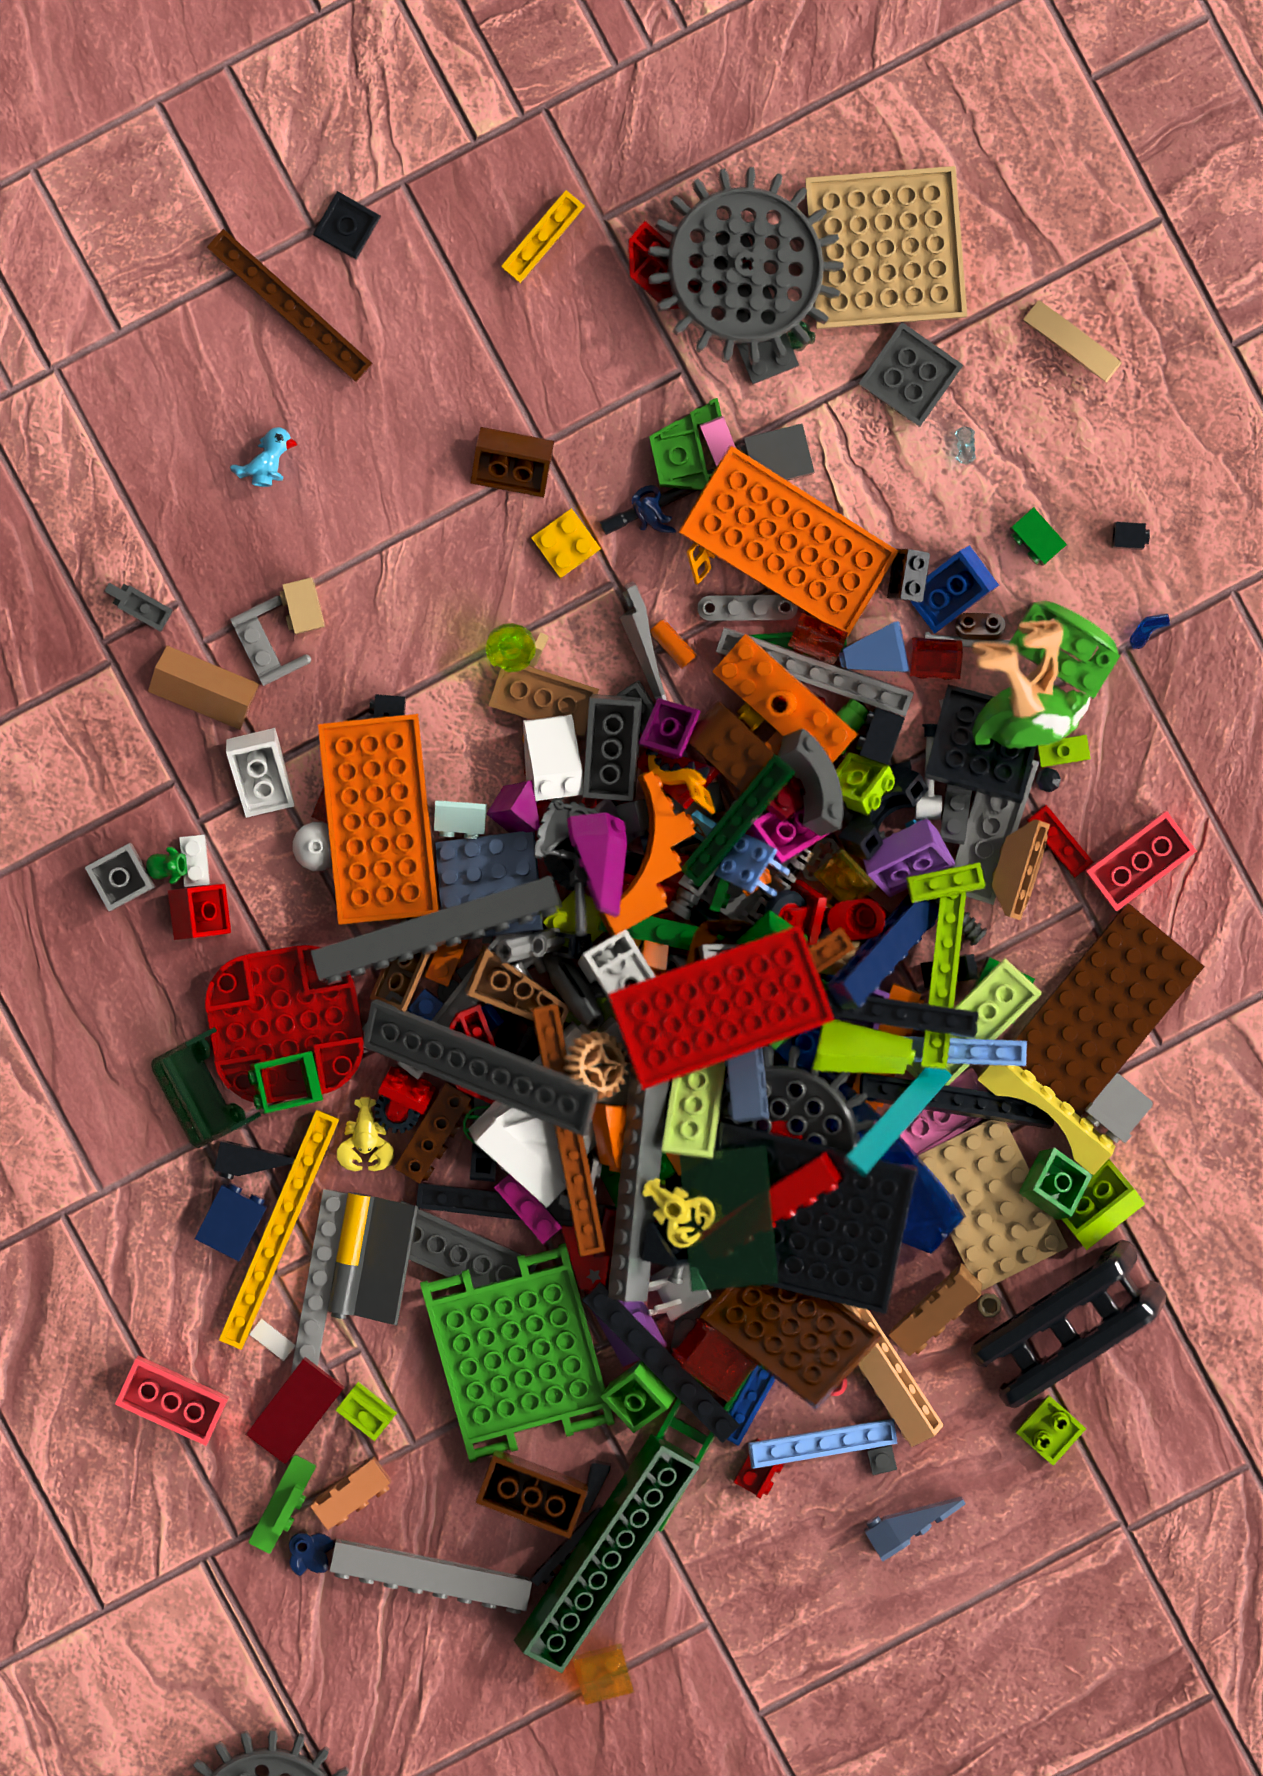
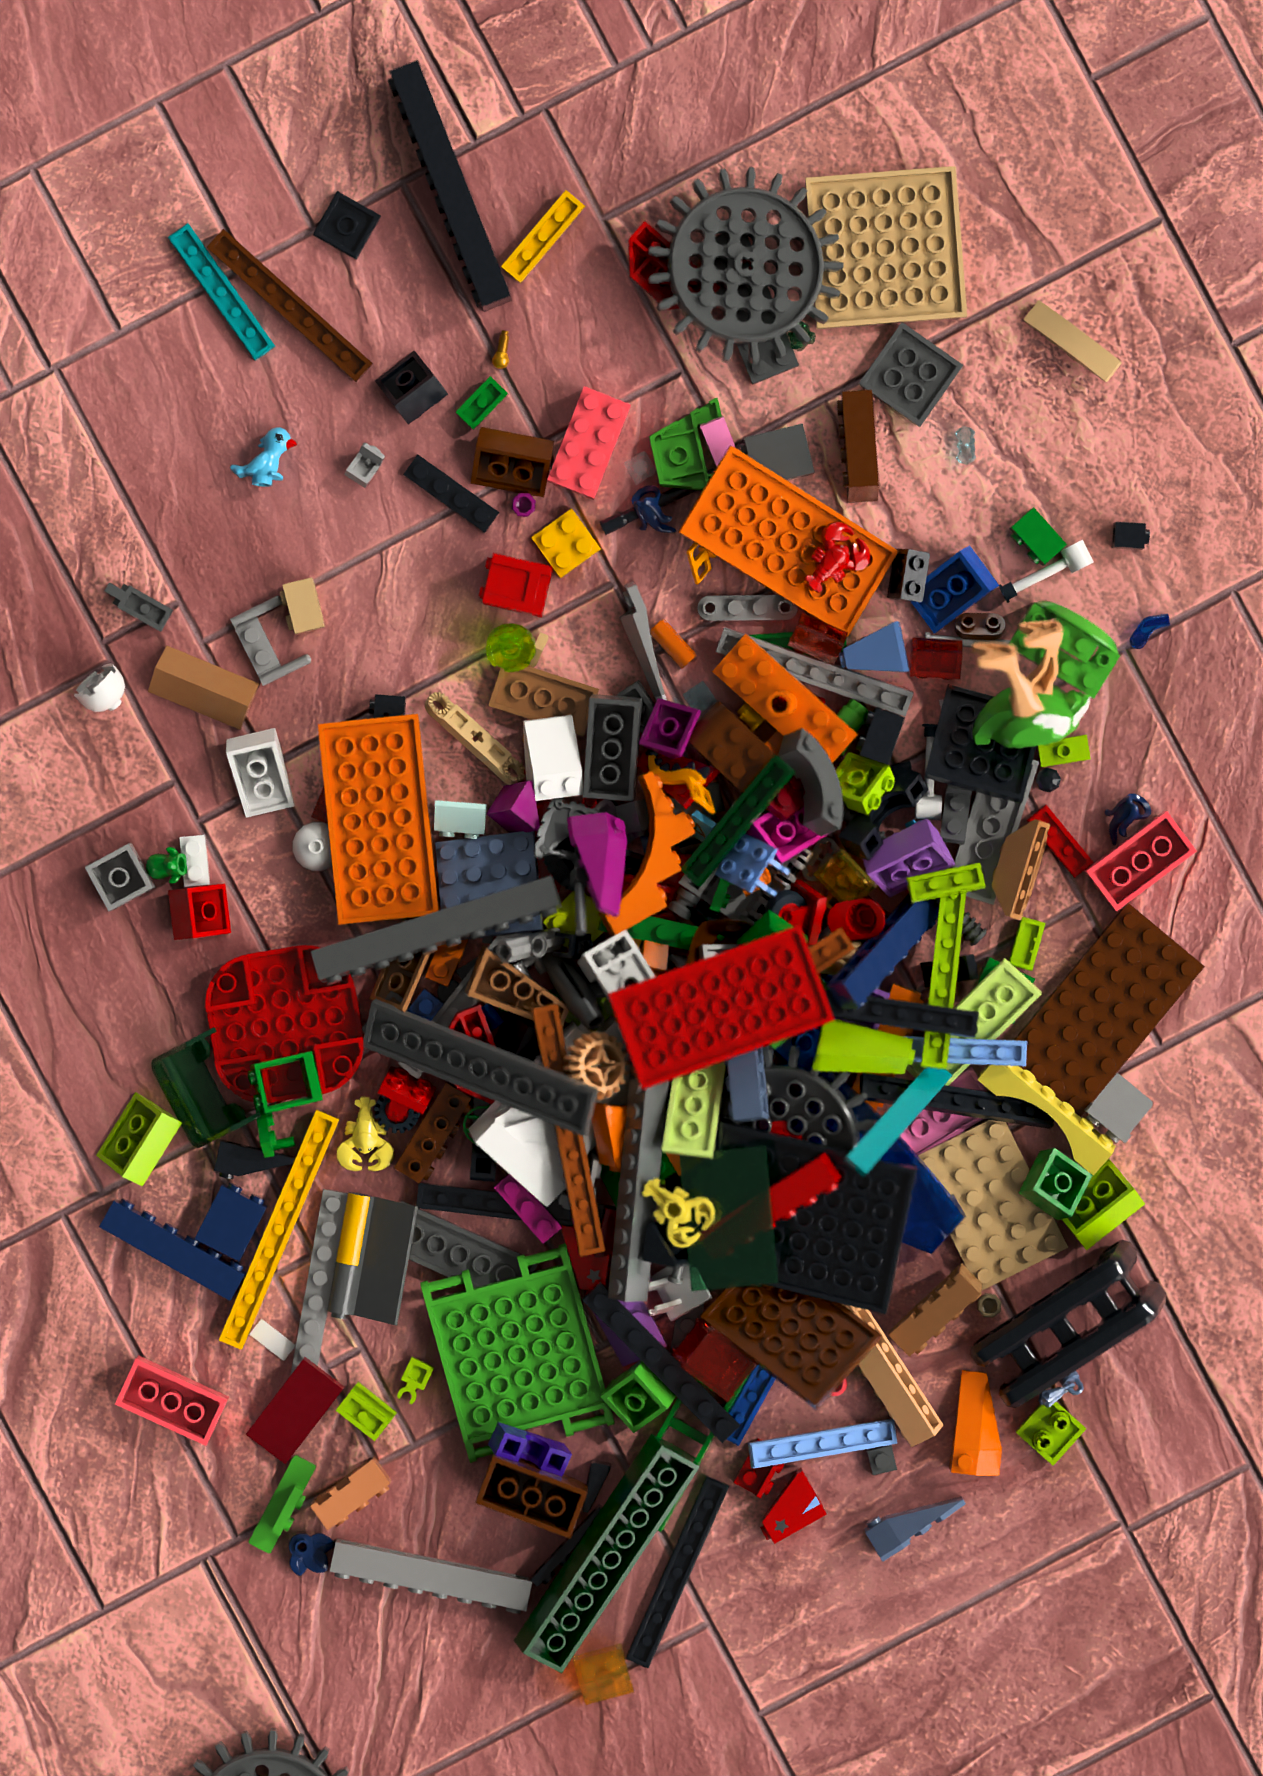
(102, 690): none -> white cylinder
(138, 1139): none -> lime slope
(173, 1249): none -> dark blue brick
(221, 292): none -> teal tile
(268, 1138): none -> green plate
(365, 465): none -> light grey bracket
(411, 387): none -> black slope
(415, 1376): none -> lime plate
(451, 493): none -> black plate
(452, 190): none -> black brick
(464, 728): none -> tan piece
(482, 403): none -> green plate
(500, 359): none -> piece
(516, 585): none -> red container
(523, 504): none -> magenta tile
(542, 1451): none -> dark purple arch
(589, 443): none -> coral brick
(640, 467): none -> clear plate
(677, 1571): none -> black tile
(699, 697): none -> clear light blue tile
(792, 1509): none -> red slope
(836, 556): none -> red animal
(859, 446): none -> reddish brown wedge
(975, 1437): none -> orange wedge
(1026, 943): none -> lime plate
(1050, 1396): none -> sand blue piece
(1074, 557): none -> white piece
(1125, 813): none -> dark blue piece

